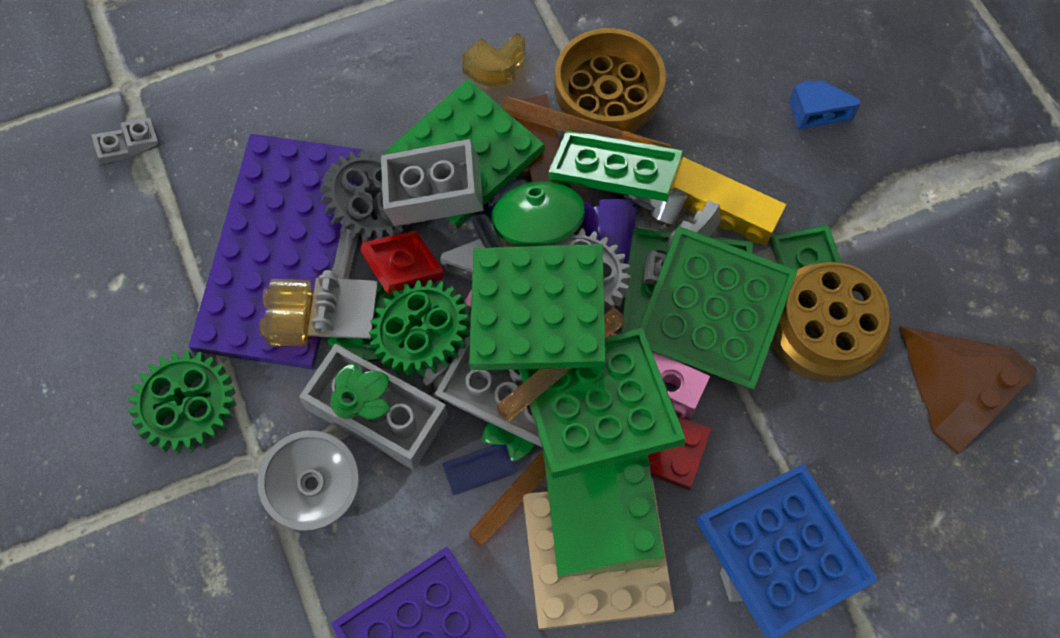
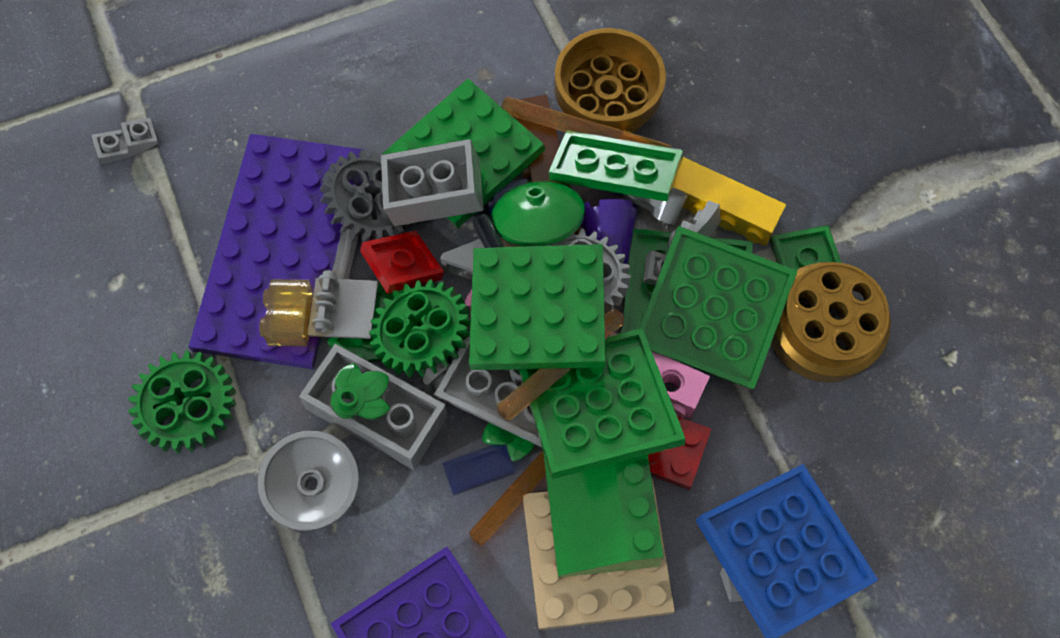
(494, 66): clear yellow brick -> none
(821, 104): blue slope -> none
(963, 382): reddish brown wedge -> none

